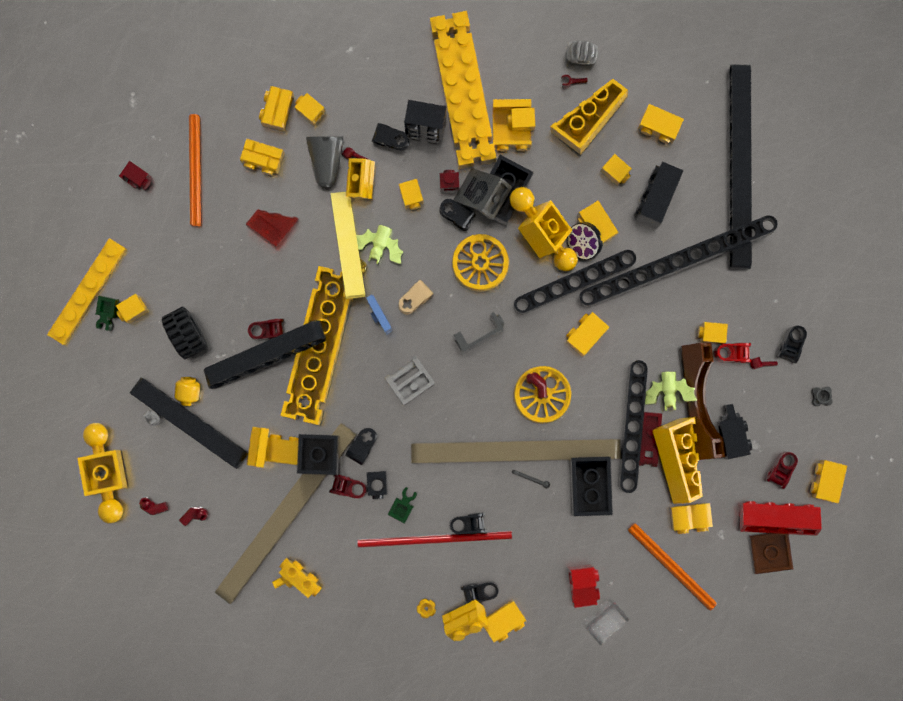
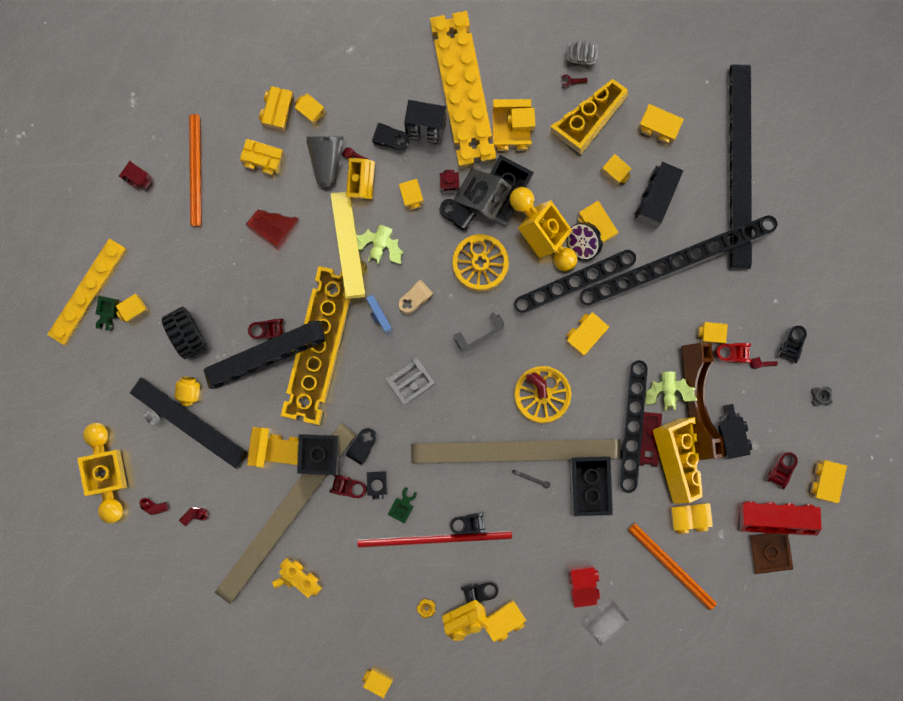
(377, 682): none -> yellow brick

